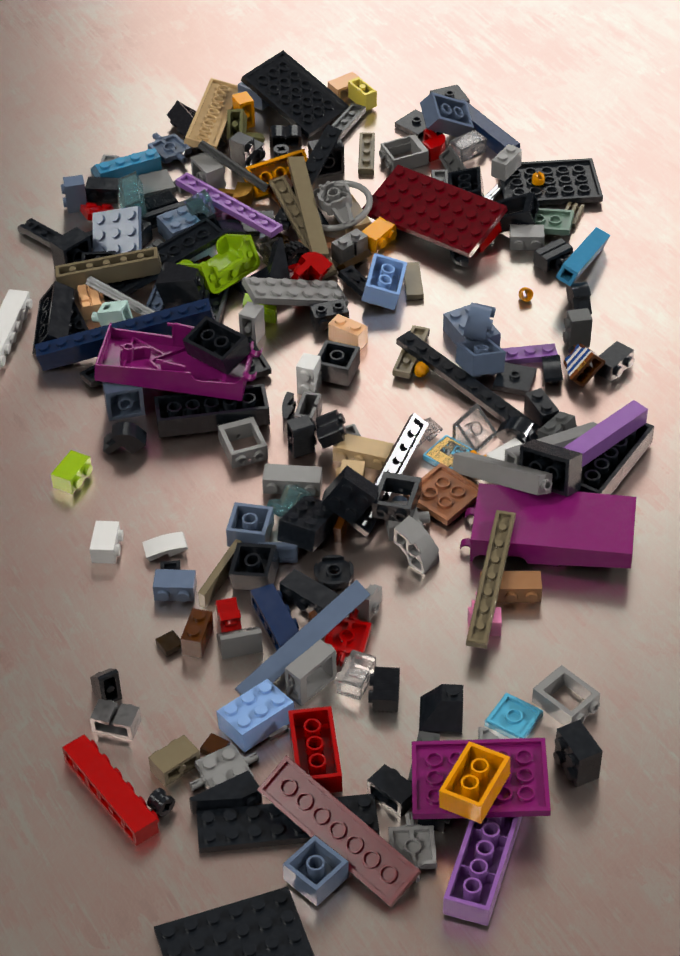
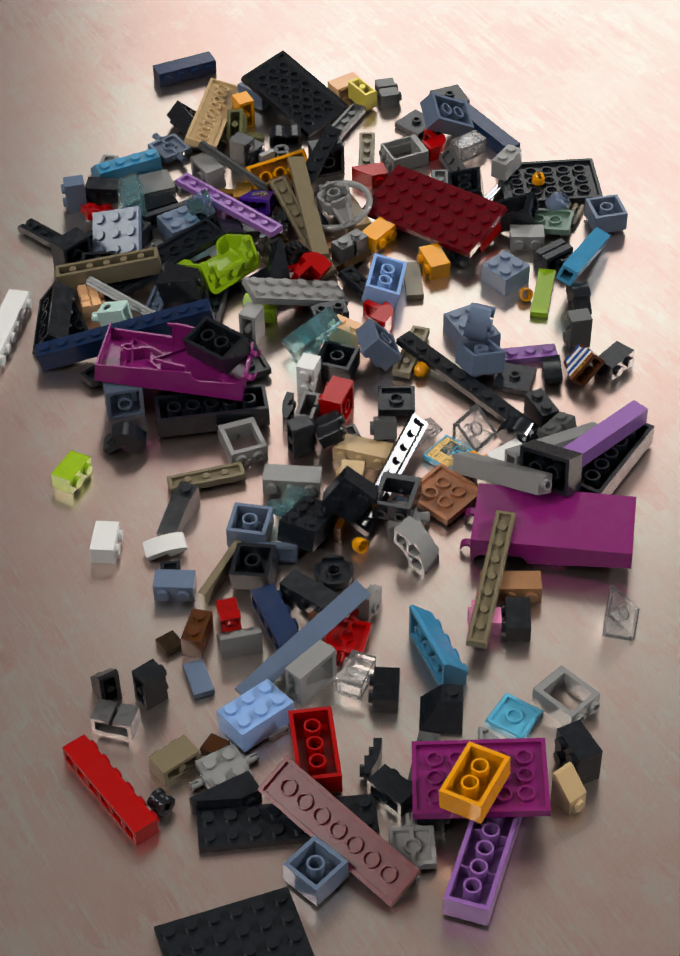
(150, 684): none -> black brick
(180, 508): none -> black slope
(184, 69): none -> dark blue brick
(198, 679): none -> sand blue tile
(209, 476): none -> dark tan plate
(260, 200): none -> dark purple torso
(266, 155): none -> light grey tile
(312, 332): none -> clear light blue brick
(337, 395): none -> red brick
(360, 545): none -> light orange hinge
(370, 174): none -> red slope
(371, 761): none -> black slope
(377, 344): none -> sand blue brick
(380, 313): none -> brick
(383, 427): none -> dark grey brick
(388, 93): none -> dark grey piece
(396, 400): none -> black plate
(434, 261): none -> light orange brick
(436, 647): none -> dark azure slope
(505, 273): none -> sand blue brick
(517, 619): none -> black brick
(542, 293): none -> lime tile
(557, 201): none -> sand blue head
(568, 790): none -> tan slope
(606, 213): none -> sand blue brick
(620, 616): none -> clear slope

